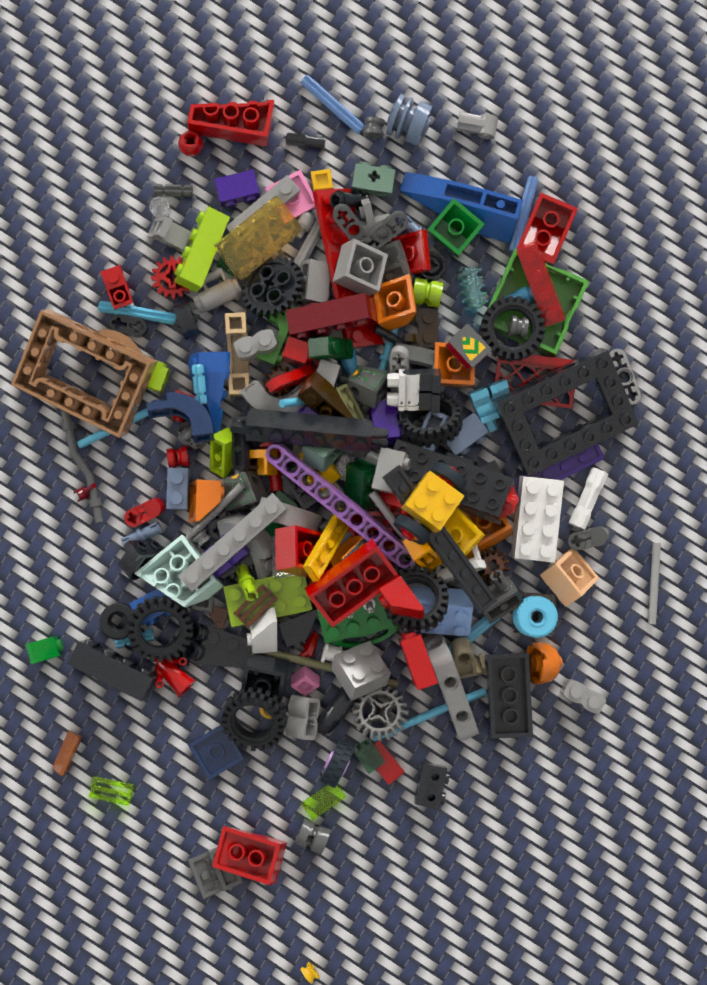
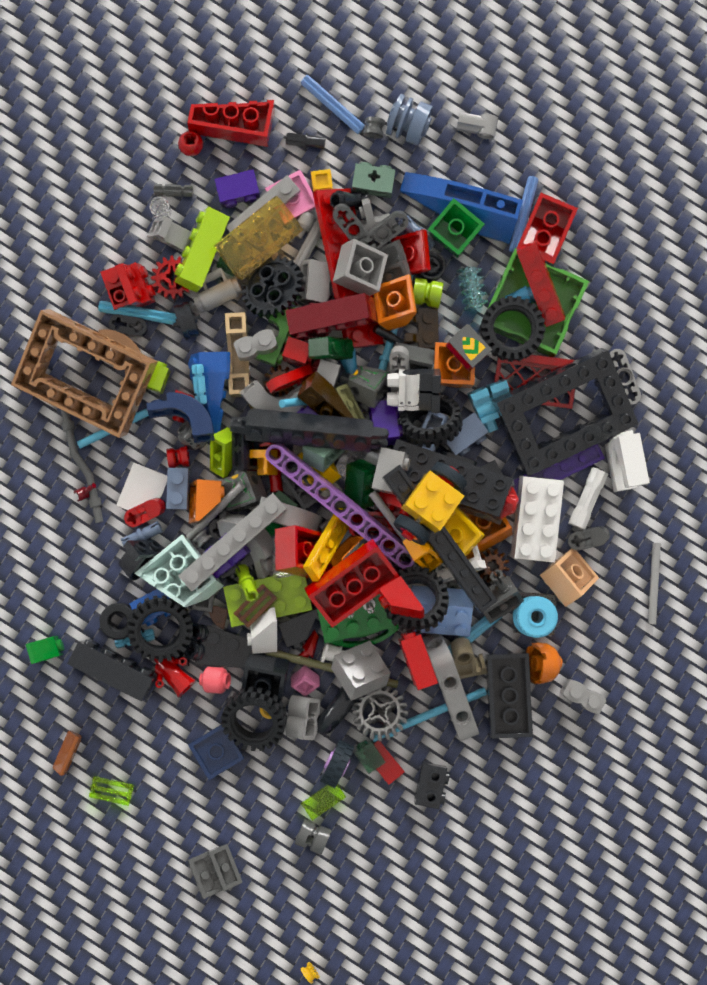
(135, 284): none -> red plate
(141, 486): none -> white sticker
(215, 680): none -> coral head
(249, 855): red slope -> none
(518, 326): dark grey wheel -> none
(626, 461): none -> white arch

